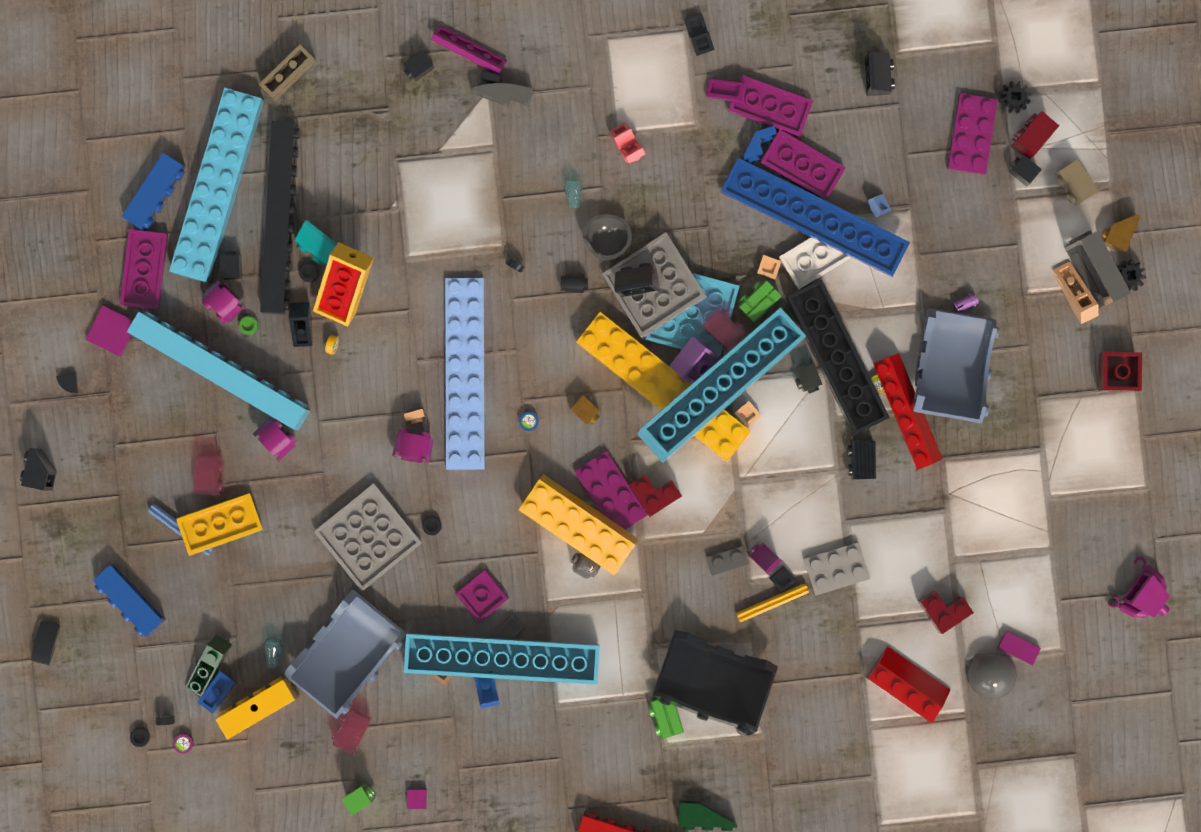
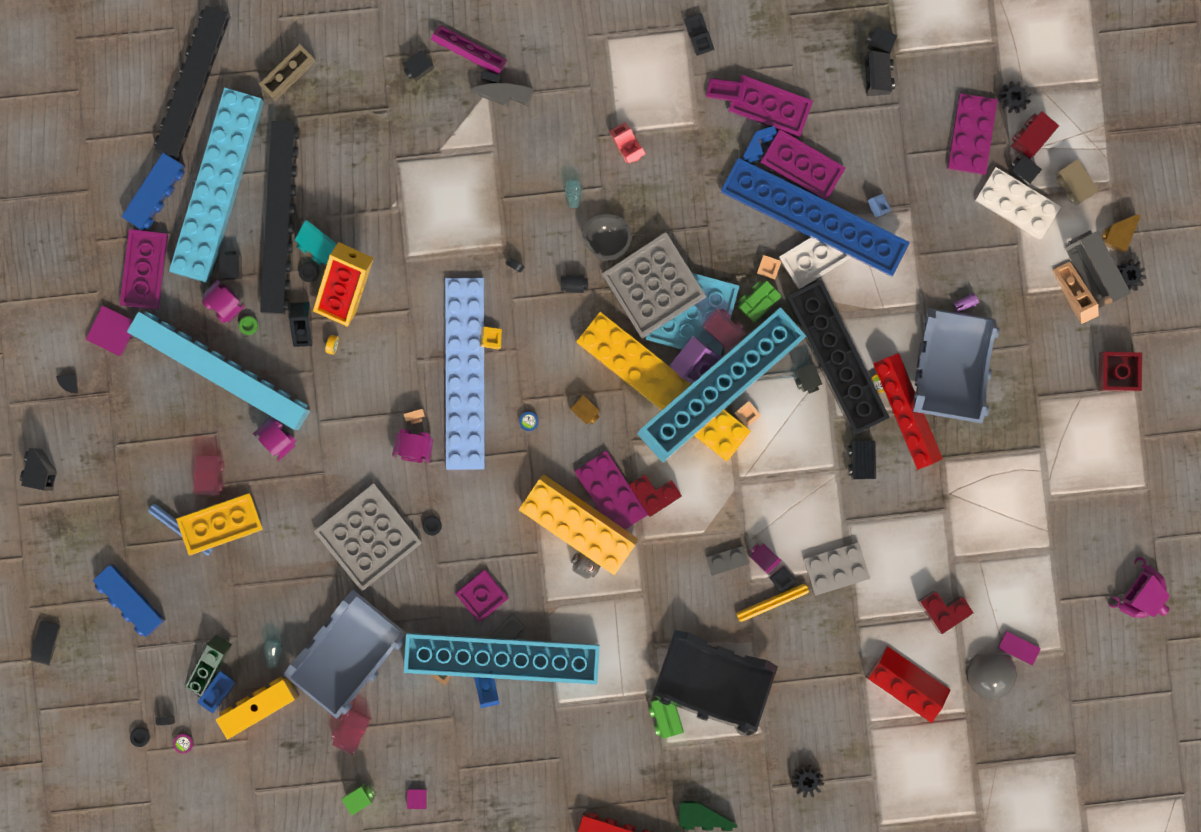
(191, 82): none -> black brick
(491, 337): none -> yellow plate
(636, 280): black slope -> none
(814, 783): none -> black gear
(881, 40): none -> black brick
(1018, 203): none -> white plate

